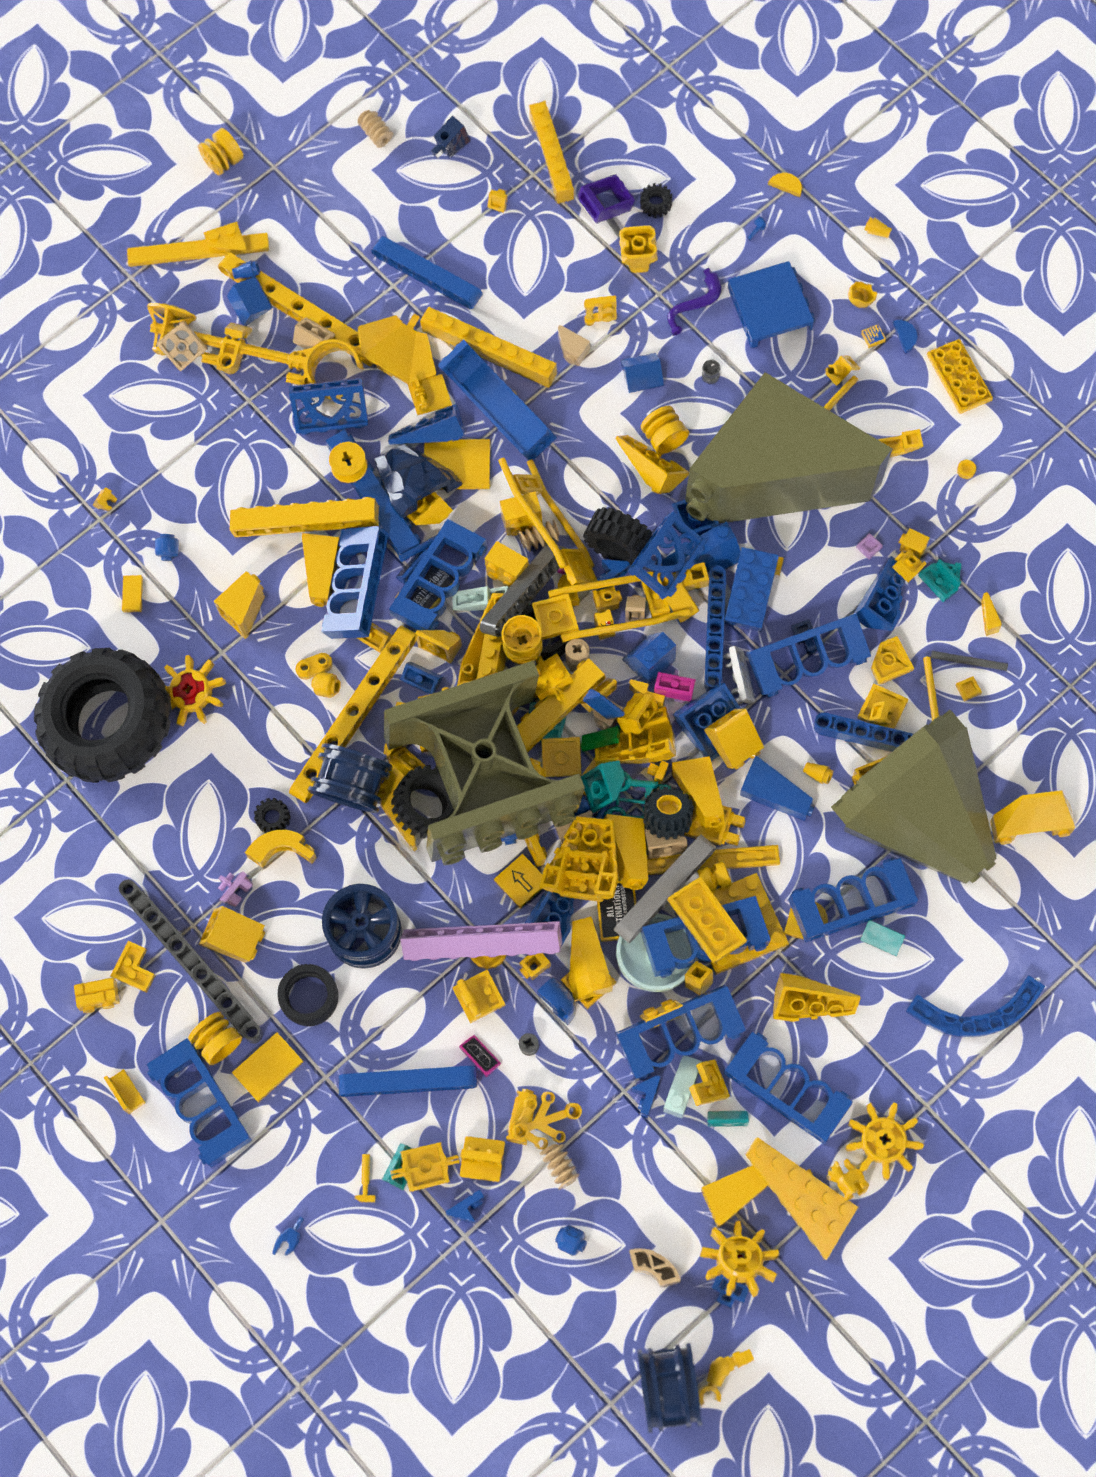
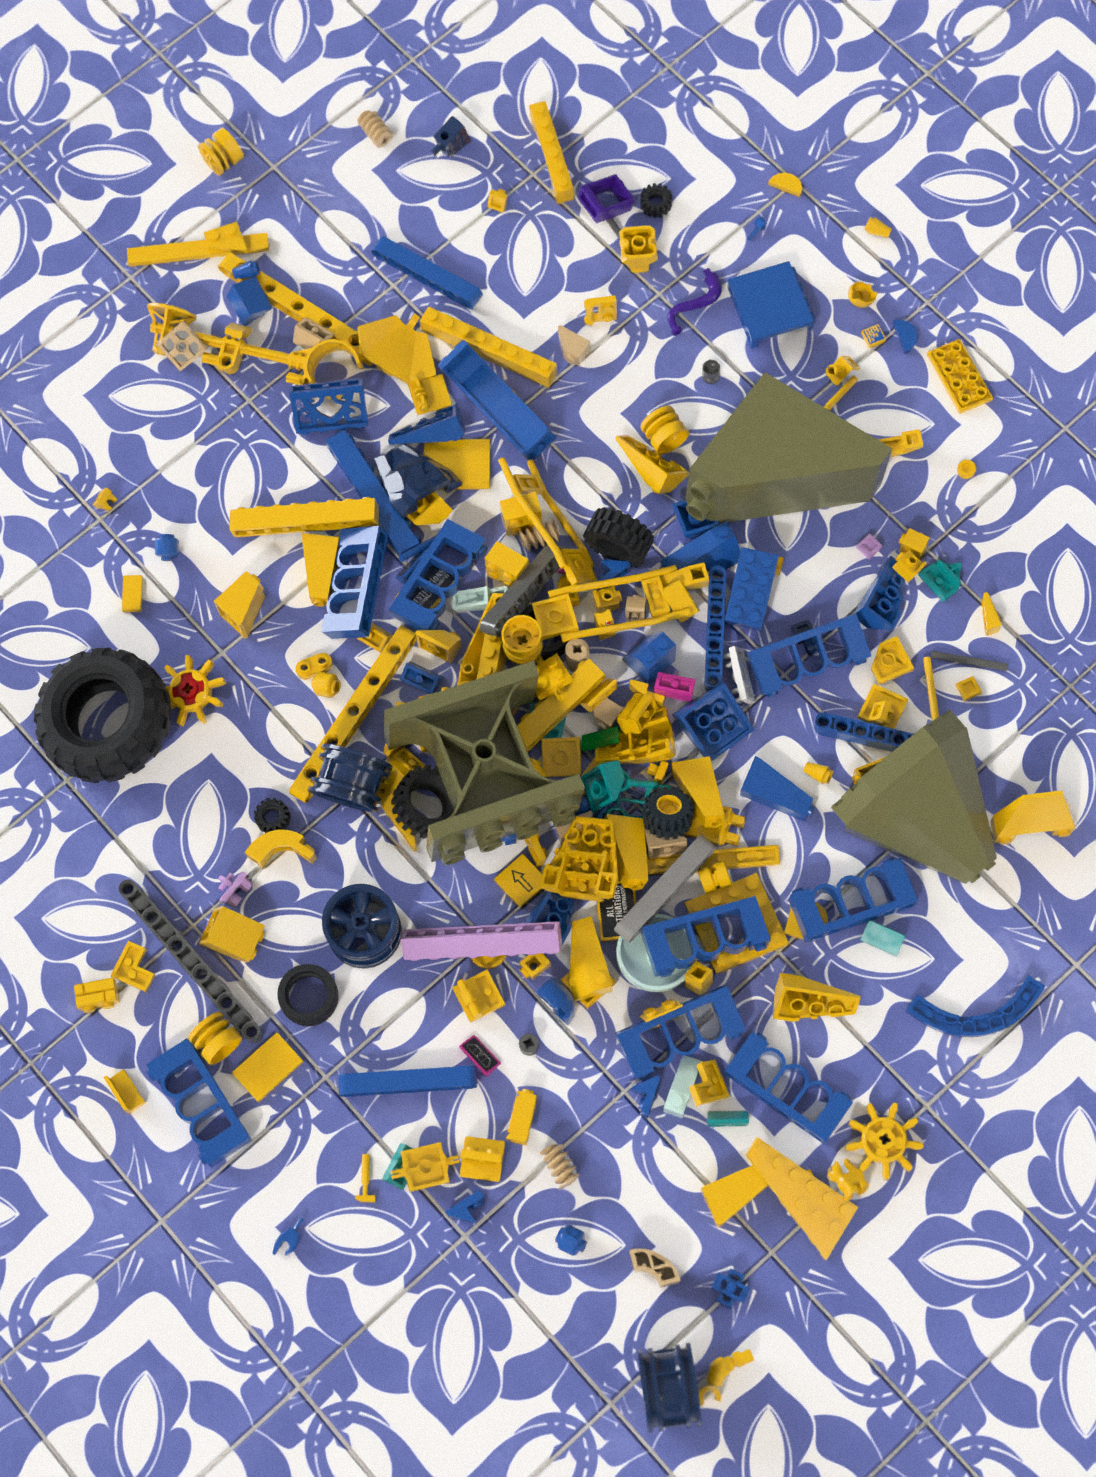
(339, 466): yellow piece -> none
(540, 1121): yellow plant -> none
(602, 705): blue slope -> none
(642, 372): blue slope -> none
(657, 539): blue fence -> none
(706, 920): yellow plate -> none
(735, 738): yellow slope -> none
(739, 1259): yellow gear -> none

